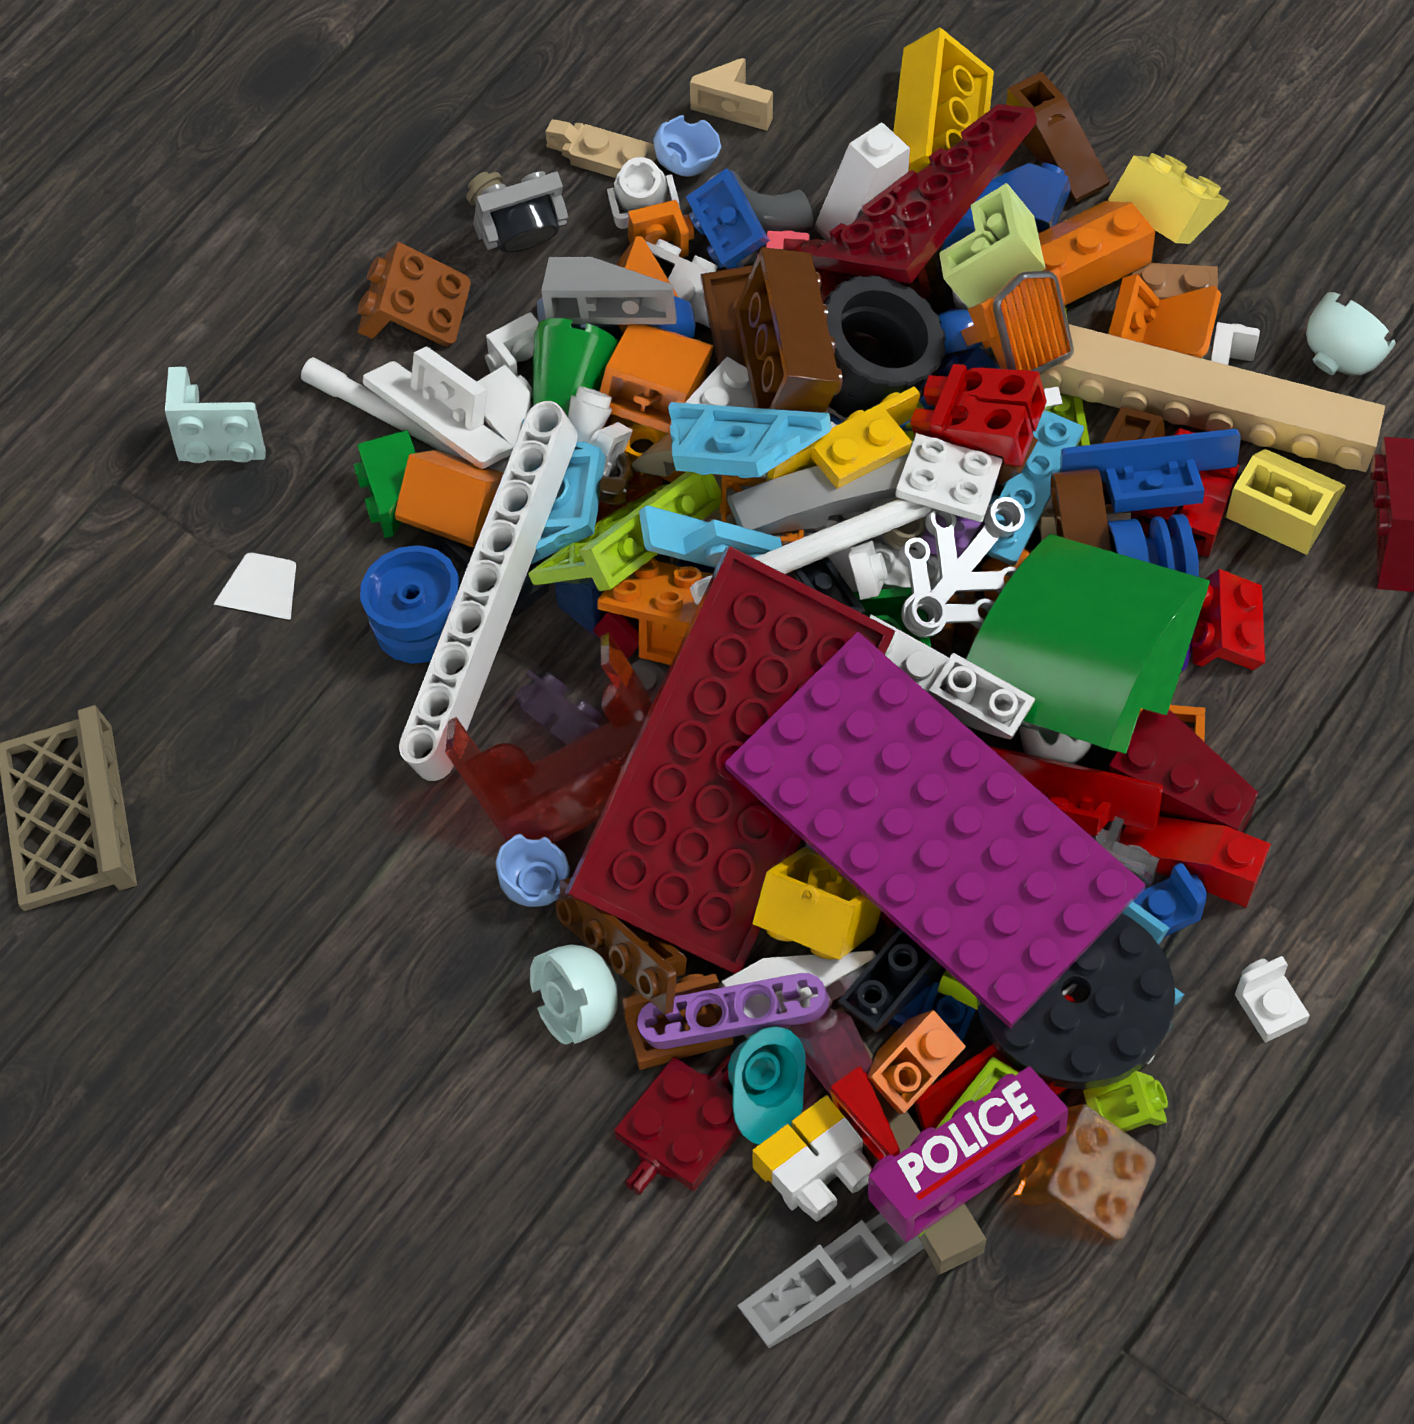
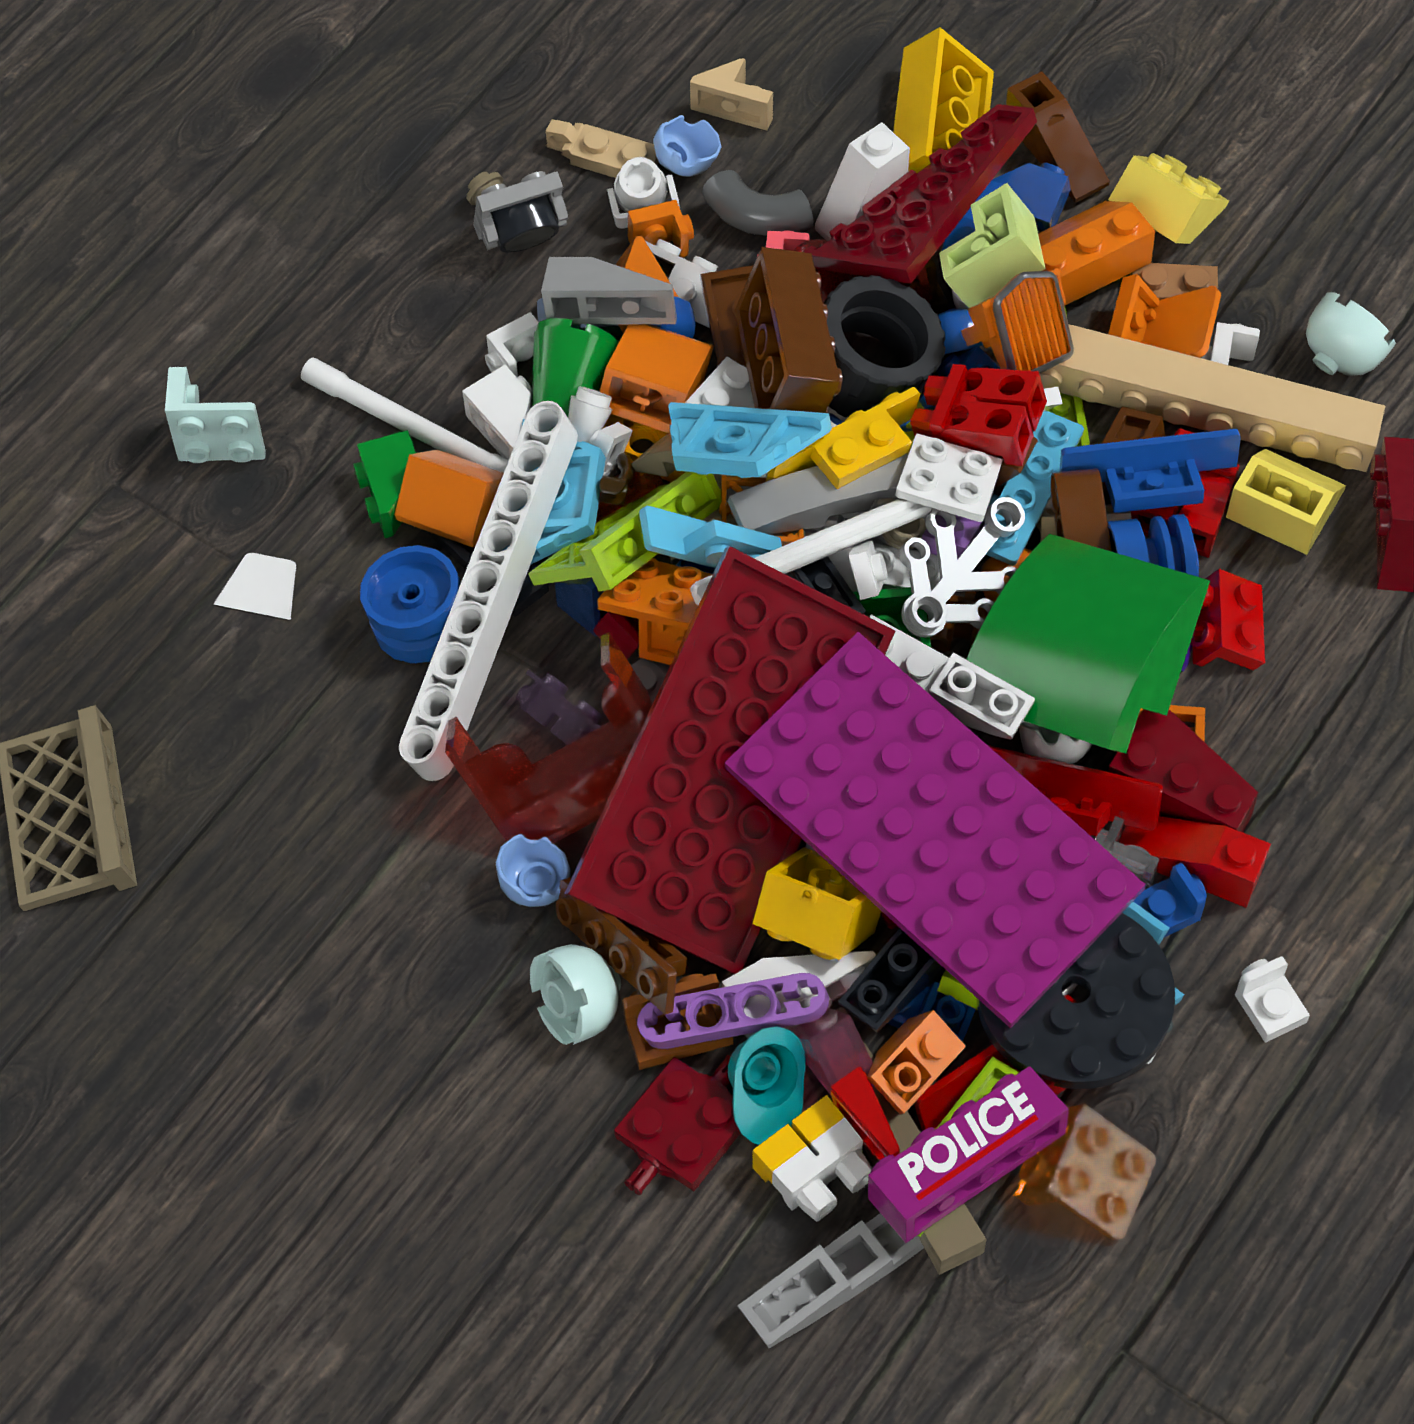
(415, 295): dark orange bracket -> none
(442, 403): white bracket -> none
(726, 219): blue bracket -> none
(1130, 1101): lime bracket -> none

